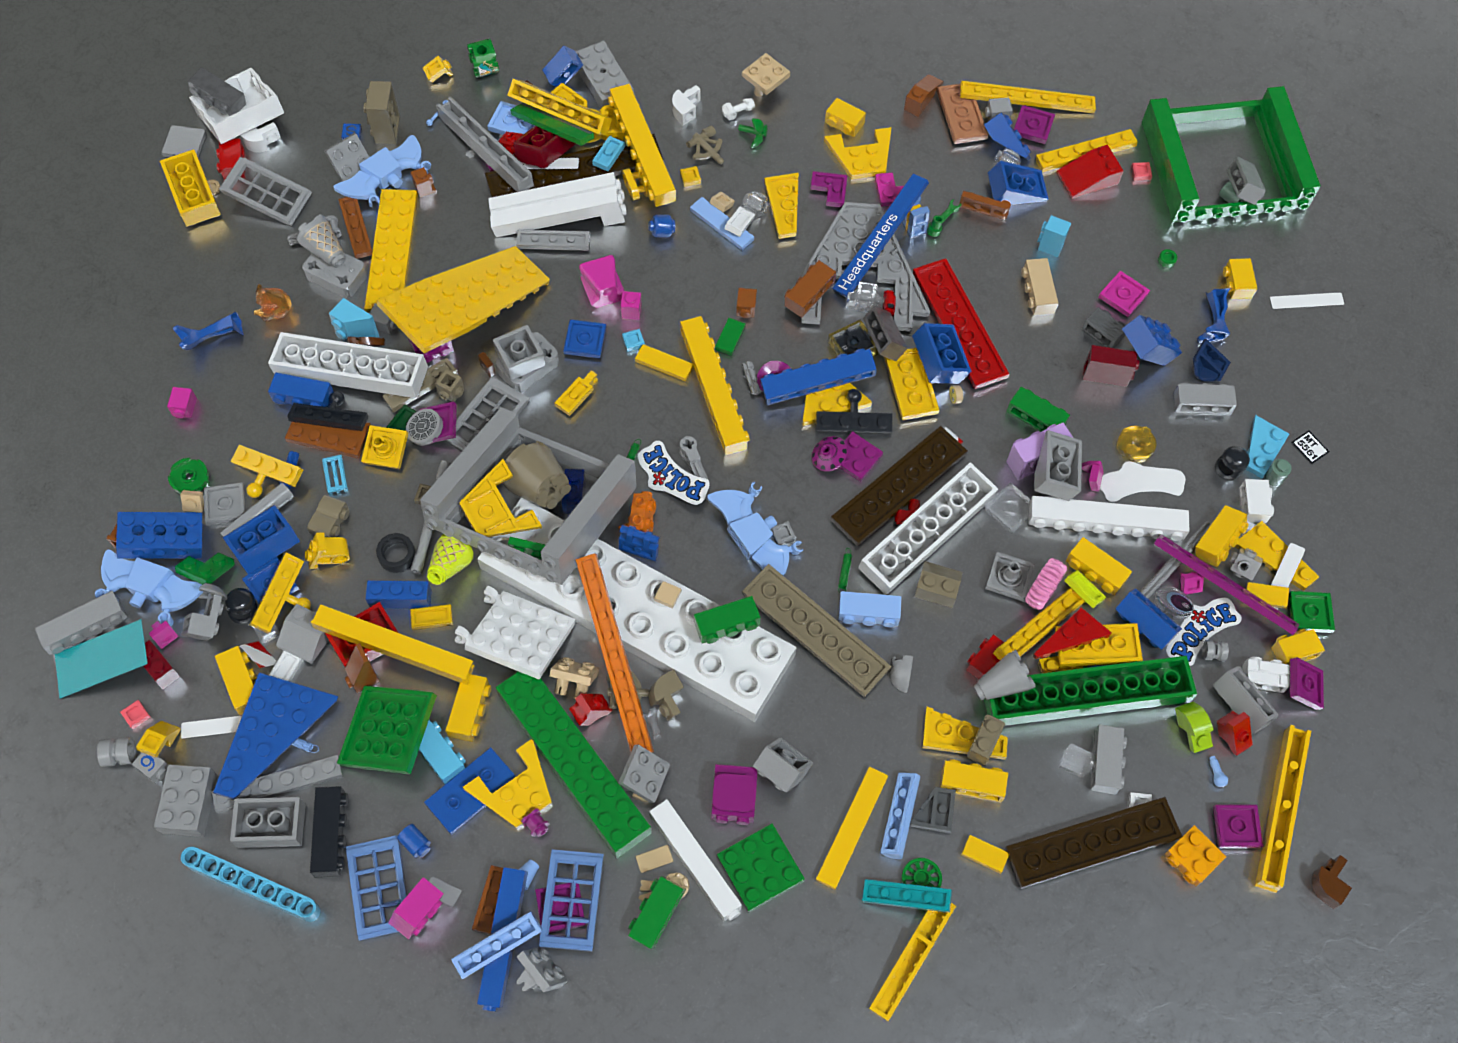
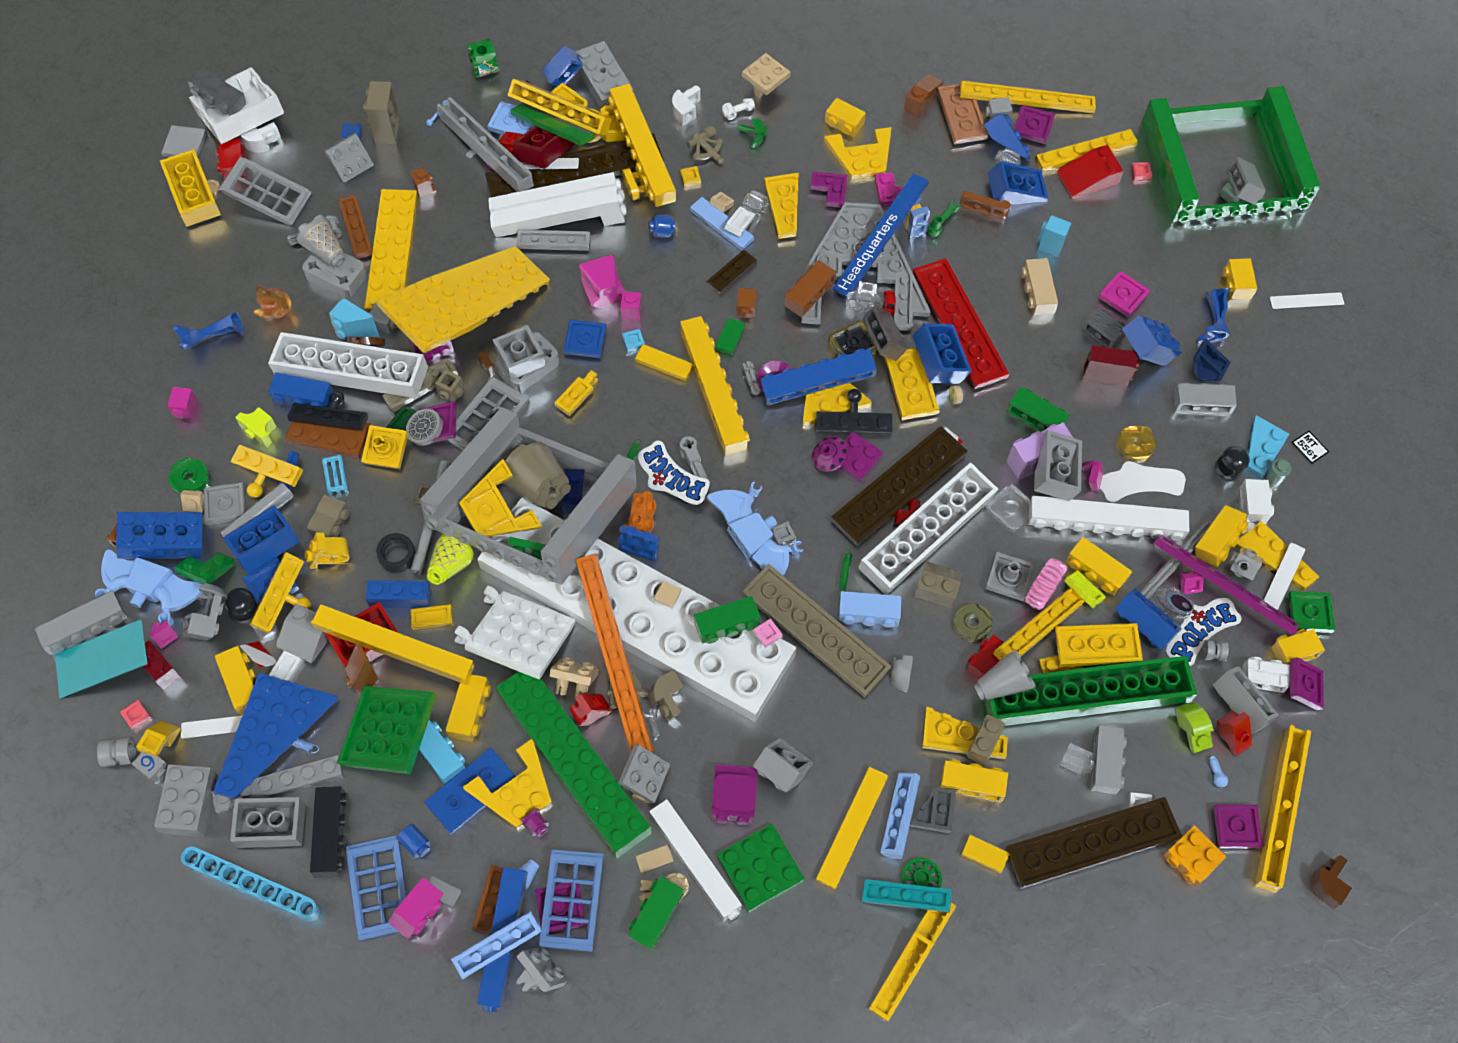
(257, 425): none -> neon yellow brick
(383, 170): light blue torso -> none
(437, 68): yellow bracket -> none
(608, 153): medium azure plate -> none
(731, 272): none -> dark brown tile
(767, 633): none -> bright pink plate
(969, 632): none -> olive tile
(1078, 630): red wing -> none
(1167, 258): green tile -> none
(1273, 595): yellow tile -> none

